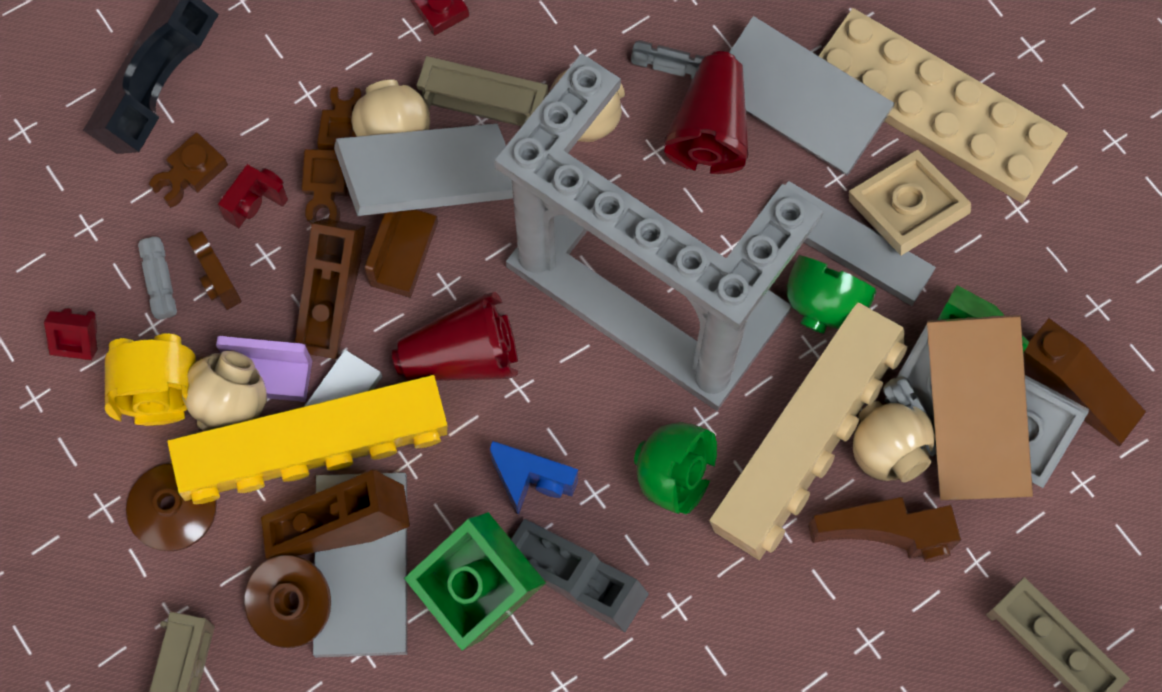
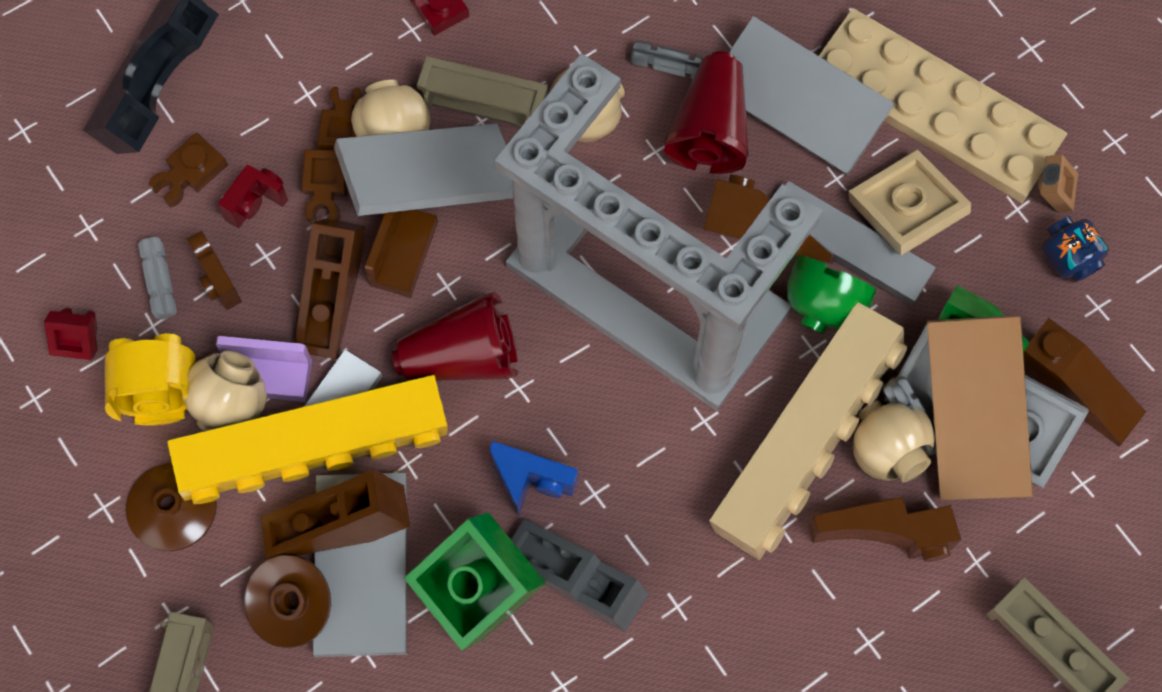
(674, 464): green cylinder -> none
(737, 206): none -> reddish brown slope
(1058, 183): none -> medium nougat plate
(1075, 249): none -> dark blue head

